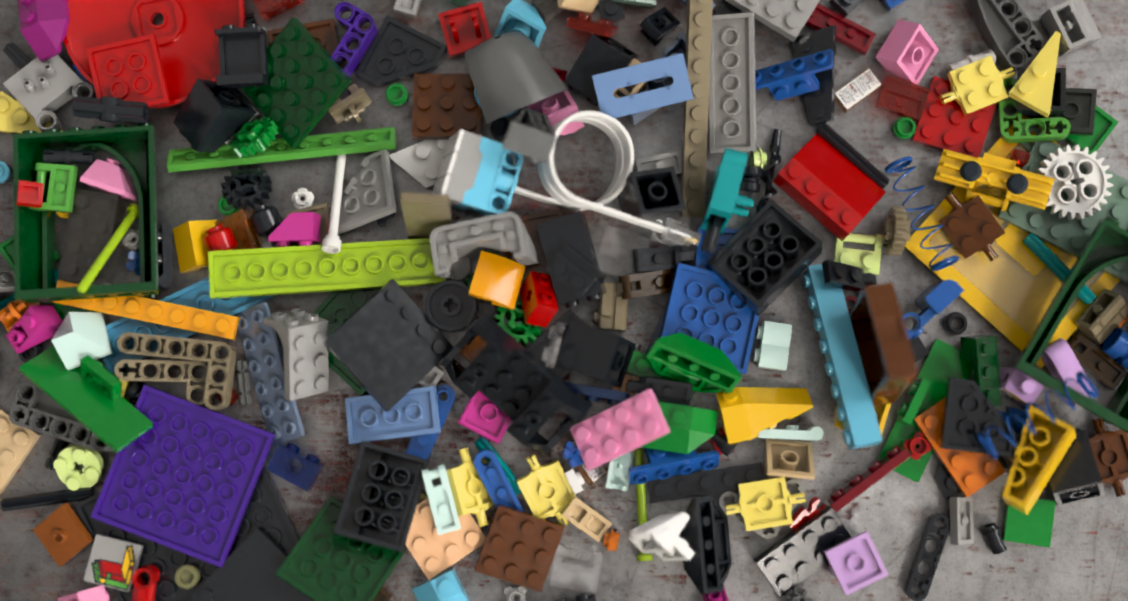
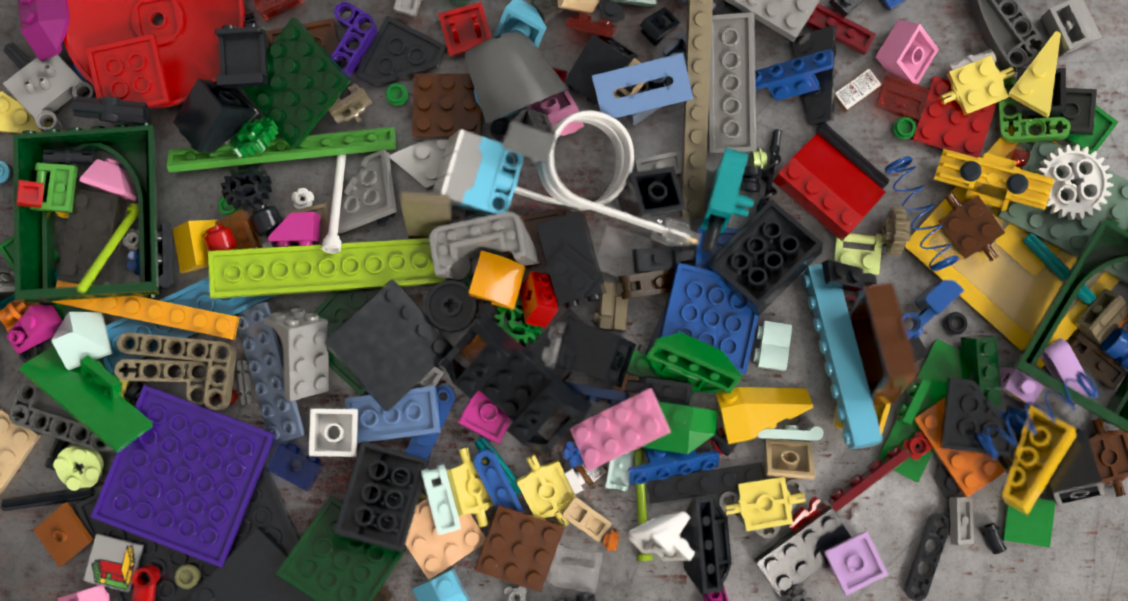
(333, 432): none -> white slope

